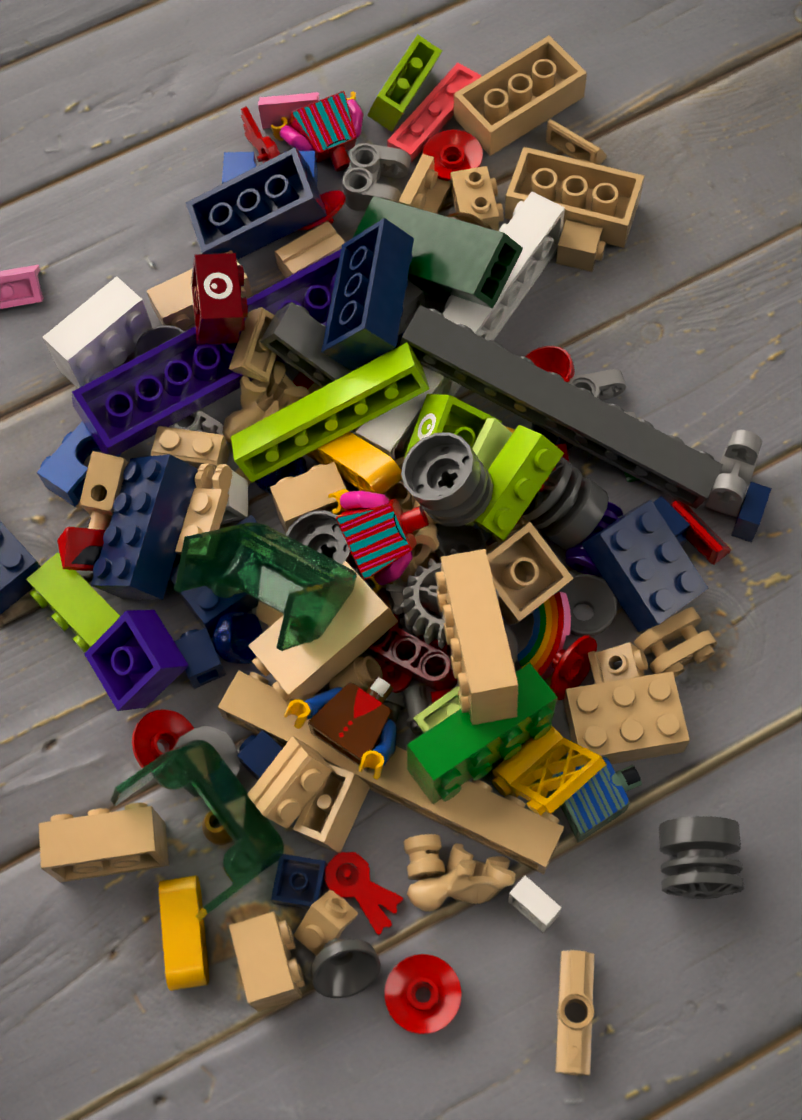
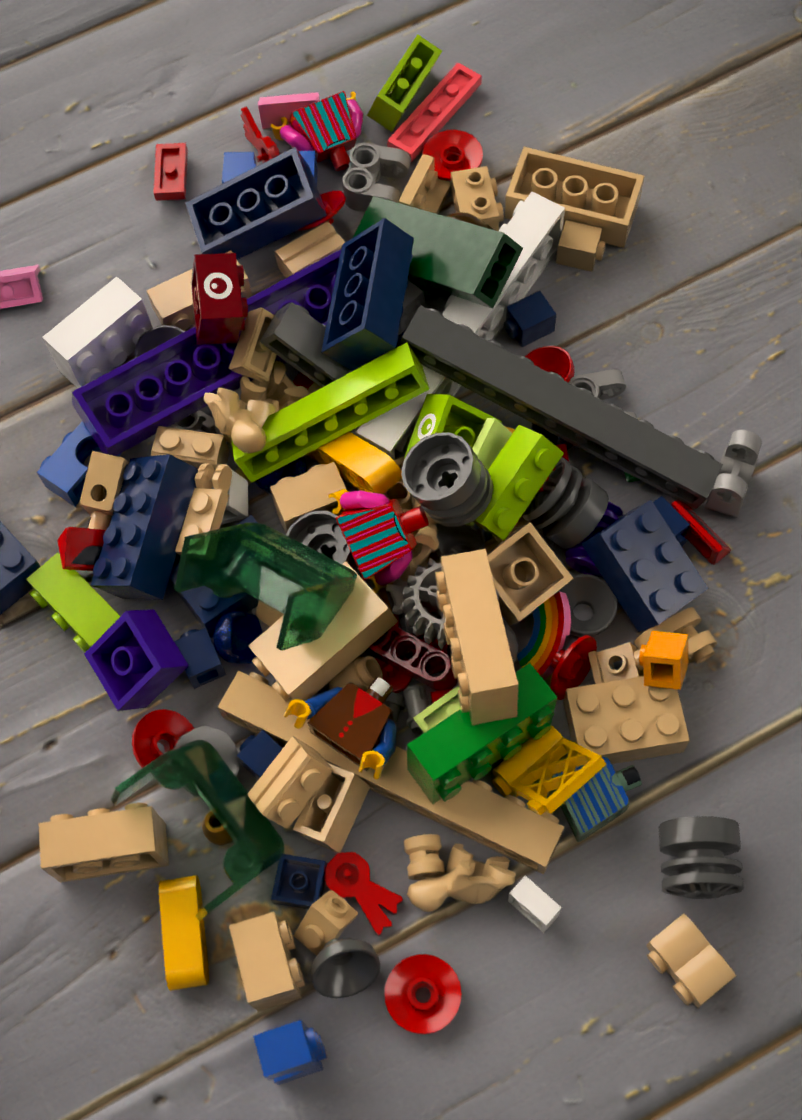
(170, 171): none -> plate
(238, 420): none -> tan animal
(290, 1052): none -> blue arch
(519, 95): tan brick -> none
(530, 319): none -> dark blue brick
(573, 144): tan slope -> none
(574, 1039): tan piece -> none
(664, 659): none -> light orange brick
(690, 961): none -> tan brick
(751, 512): dark blue piece -> none

